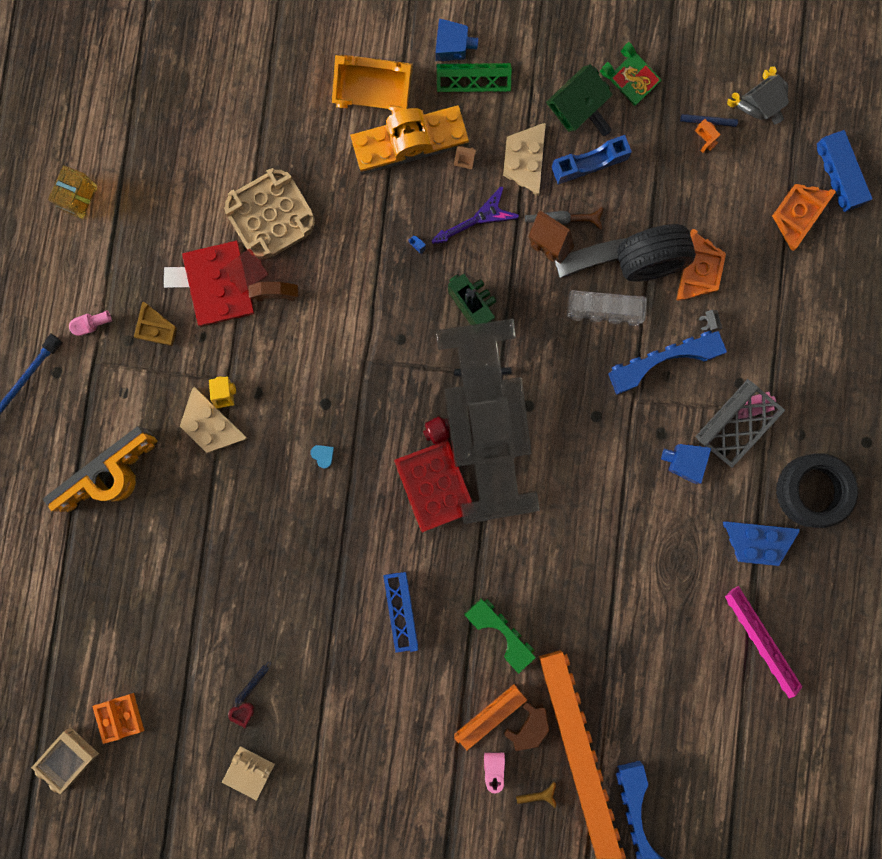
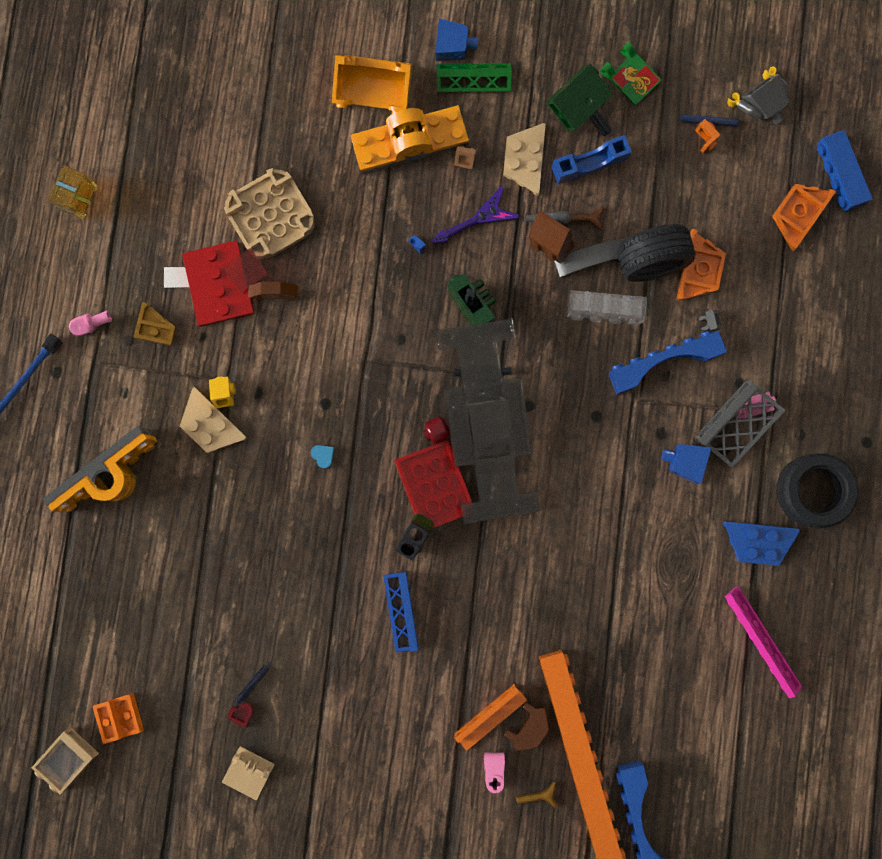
(421, 523): none -> black piece
(517, 653): green arch -> none

